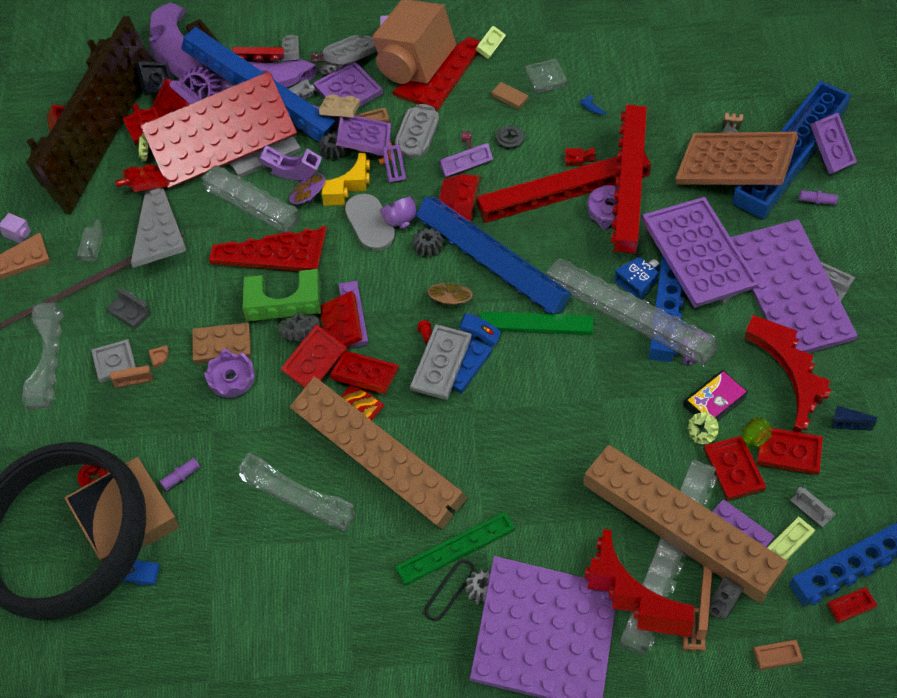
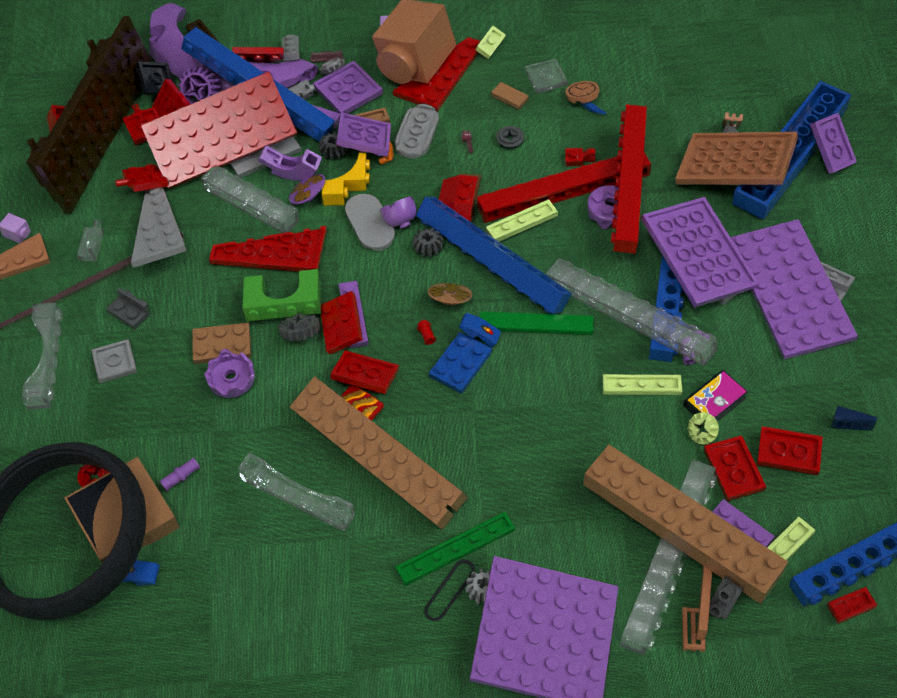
(131, 376): nougat plate -> none
(143, 147): yellowish green gear -> none
(159, 356): nougat tile -> none
(184, 91): medium lavender tile -> none
(313, 357): red tile -> none
(339, 106): tan plate -> none
(349, 49): light grey tile -> none
(396, 178): medium lavender tile -> none
(441, 362): light grey tile -> none
(465, 159): medium lavender plate -> none
(522, 221): none -> yellowish green plate
(582, 91): none -> nougat tile
(638, 277): blue torso -> none
(641, 384): none -> yellowish green tile
(650, 609): red arch -> none
(756, 431): clear neon green head -> none
(777, 655): nougat tile -> none
(782, 344): red arch -> none
(812, 507): light grey hinge -> none
(818, 197): medium lavender pin -> none

